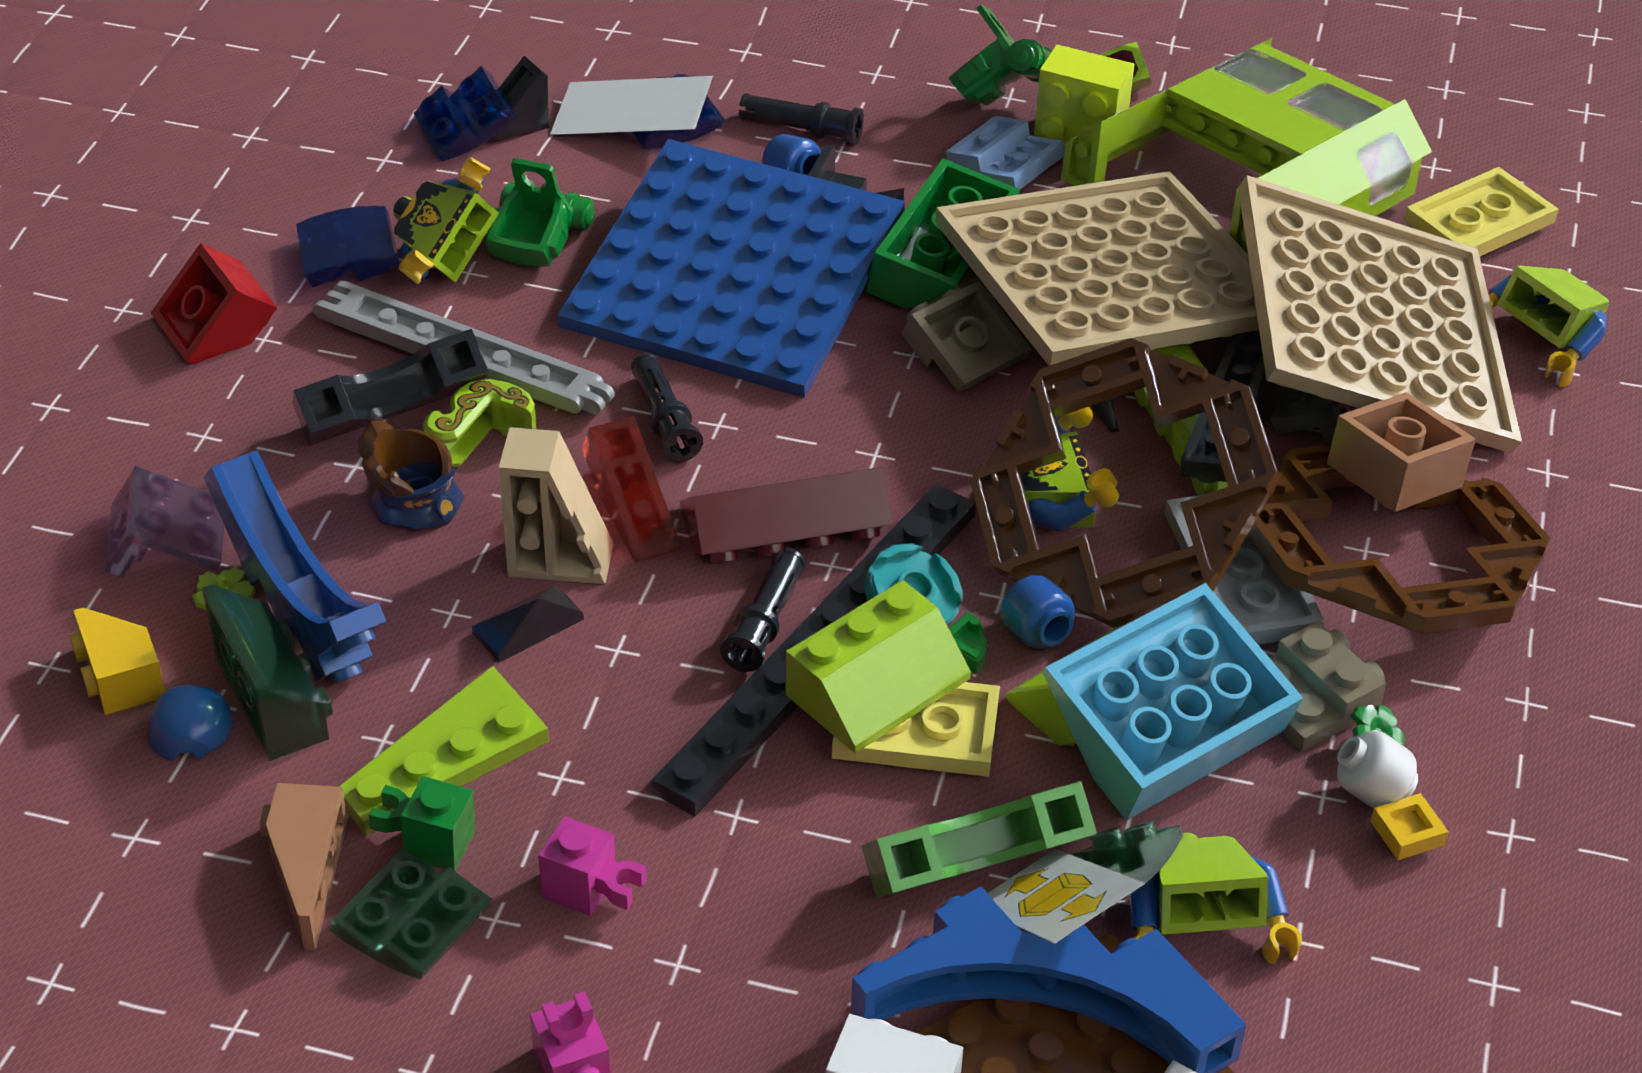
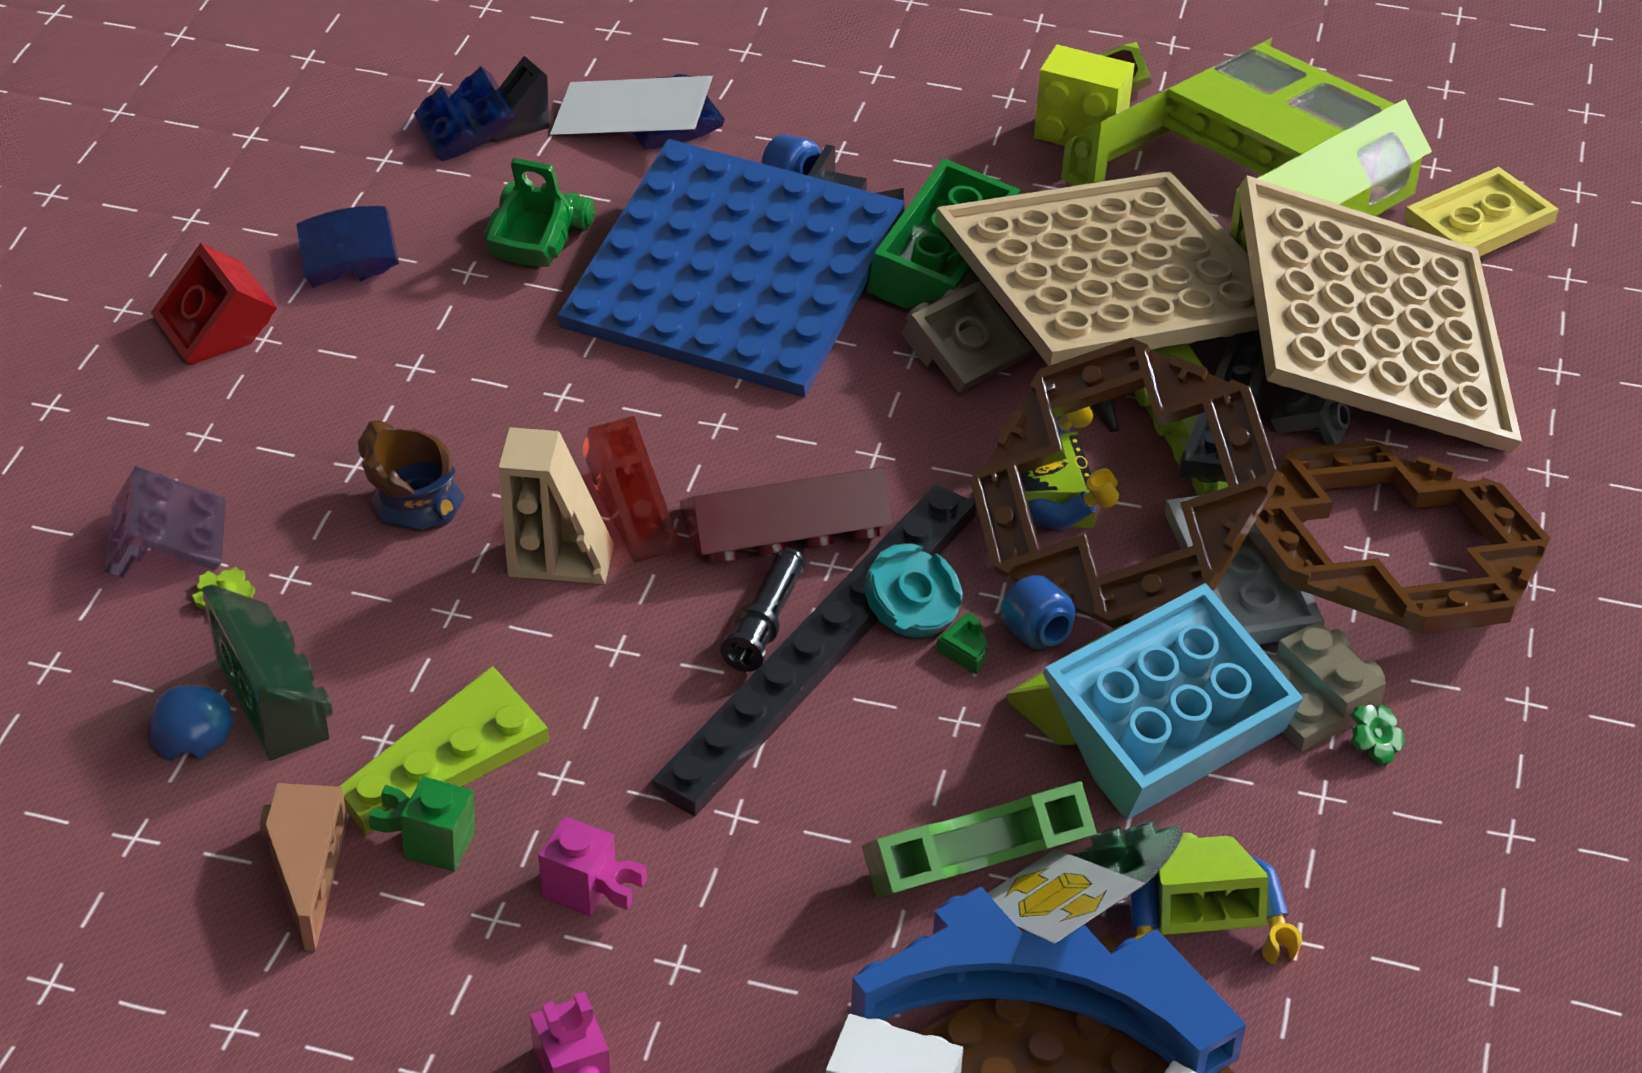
(119, 660): yellow slope -> none
(272, 551): blue arch -> none
(351, 402): black arch -> none
(410, 914): clear green slope -> none
(413, 328): light grey hinge -> none
(443, 223): torso -> none
(477, 411): lime animal -> none
(527, 623): black slope -> none
(650, 376): black pin -> none
(820, 119): black pin -> none
(875, 666): lime slope -> none
(945, 736): light yellow plate -> none
(998, 65): green piece -> none
(1006, 151): light blue slope -> none
(1376, 769): white head -> none
(1400, 451): nougat brick -> none
(1409, 826): yellow plate -> none
(1557, 309): lime torso -> none

